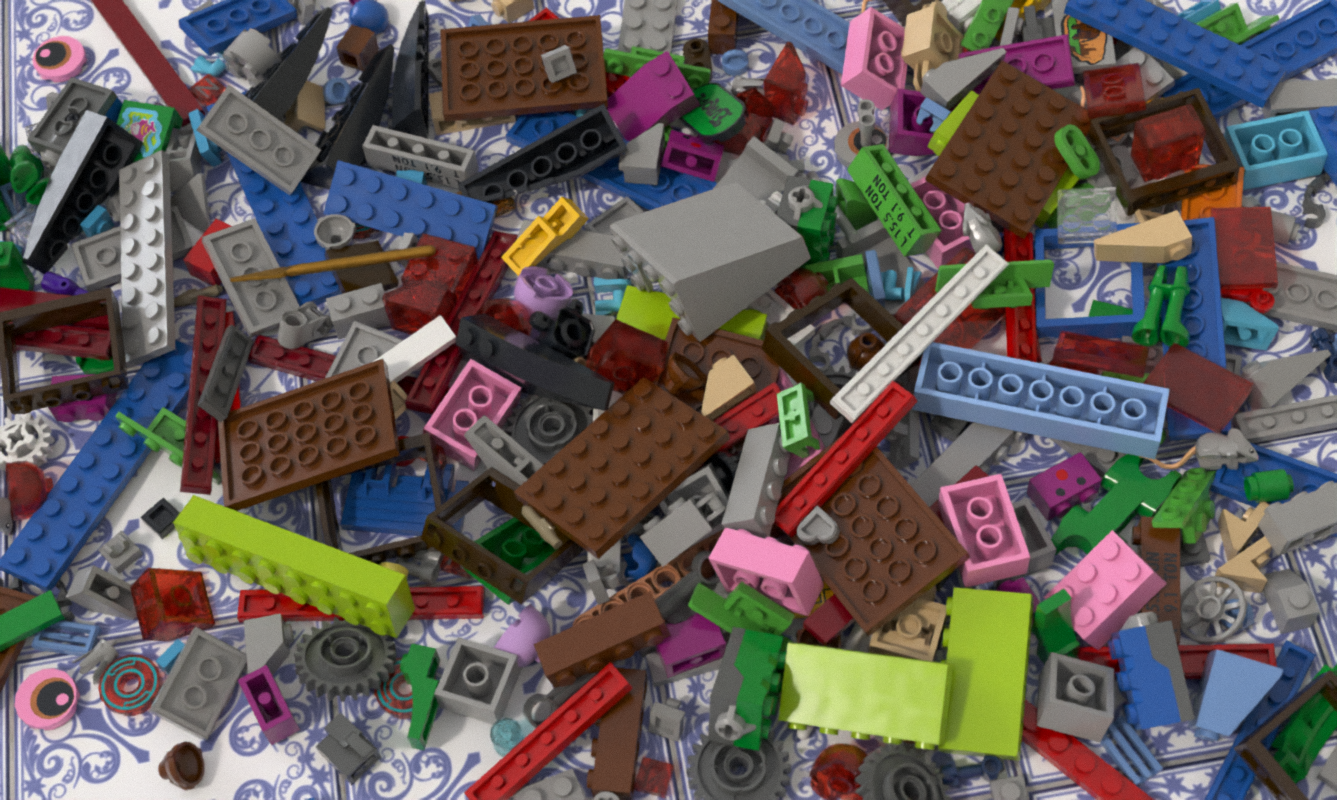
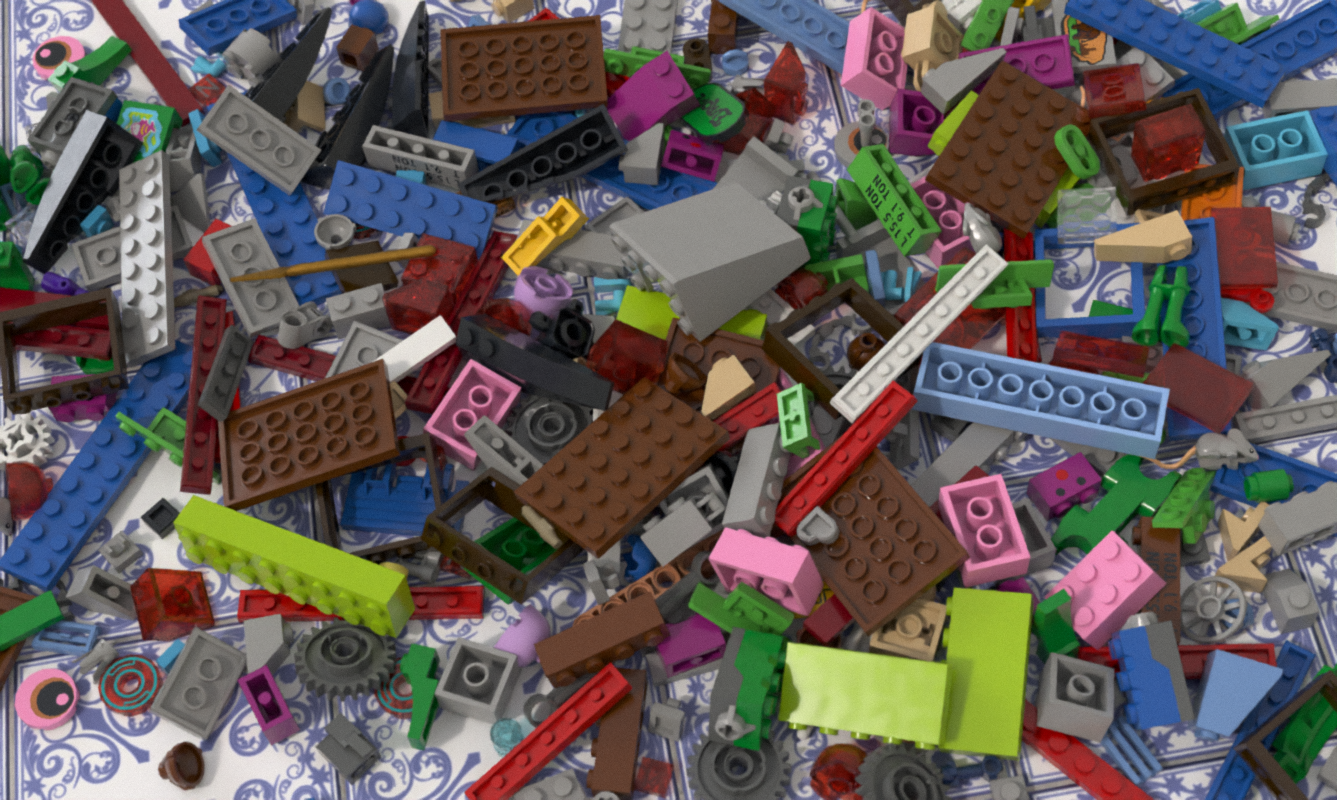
(93, 67): none -> green slope
(488, 146): none -> blue brick
(558, 63): light grey tile -> none
(933, 110): medium blue tile -> none

